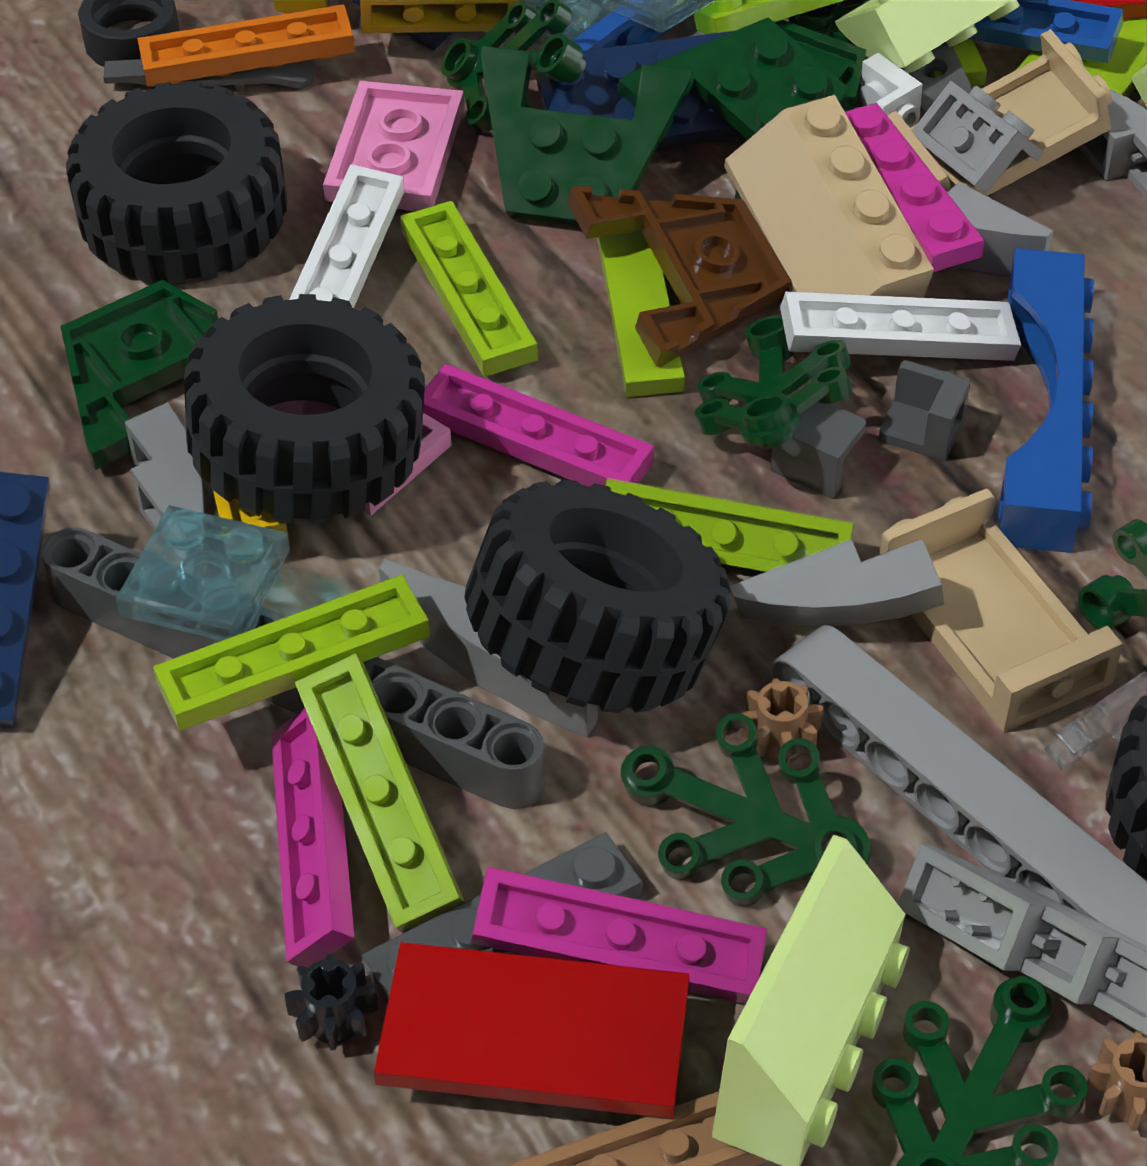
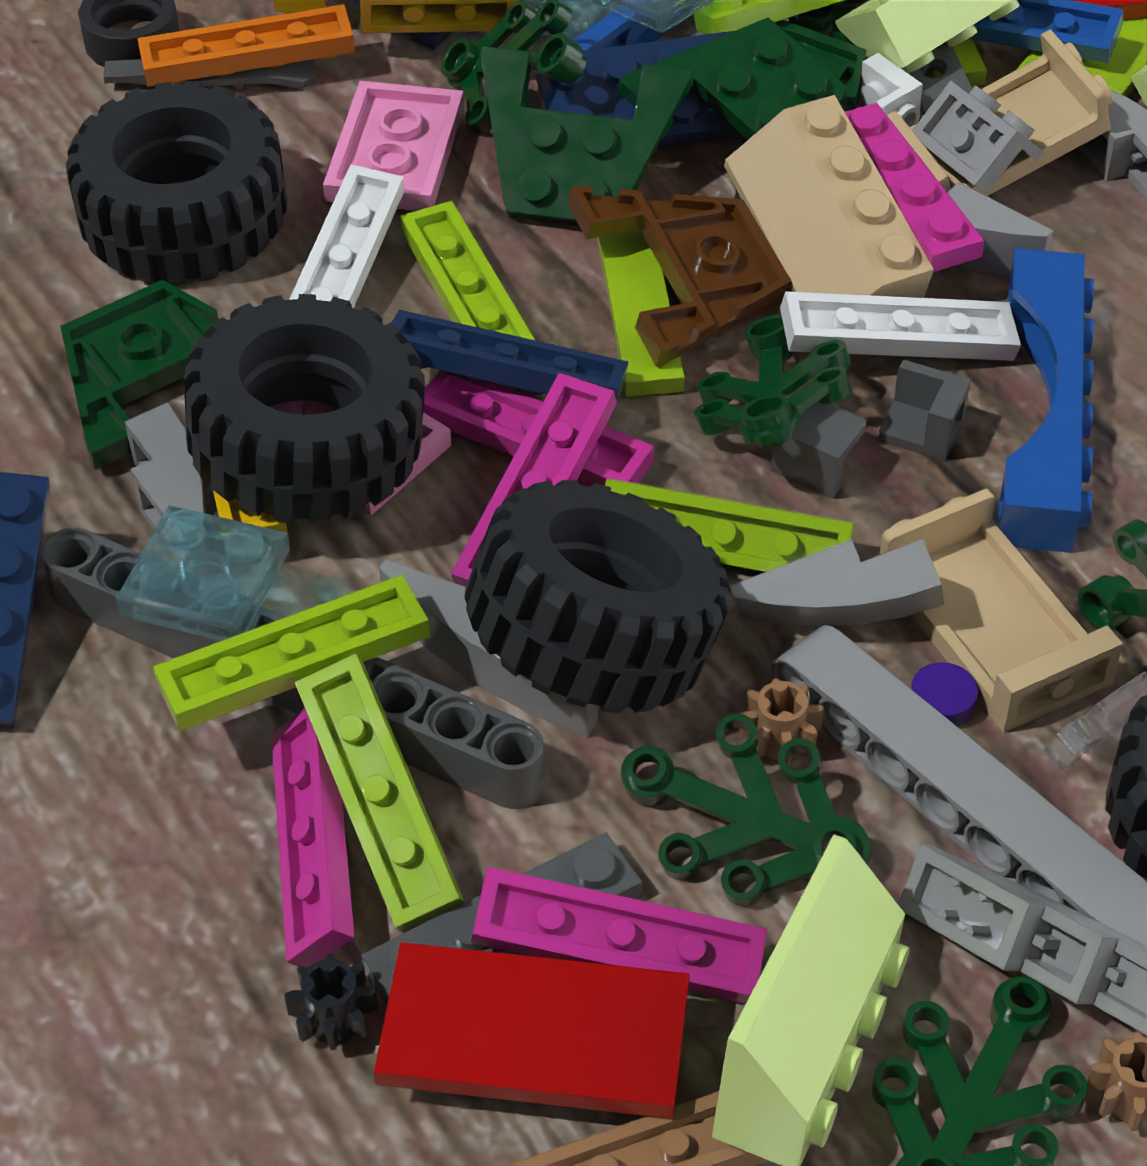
(504, 358): none -> dark blue plate
(551, 450): none -> dark pink plate
(948, 690): none -> dark purple tile

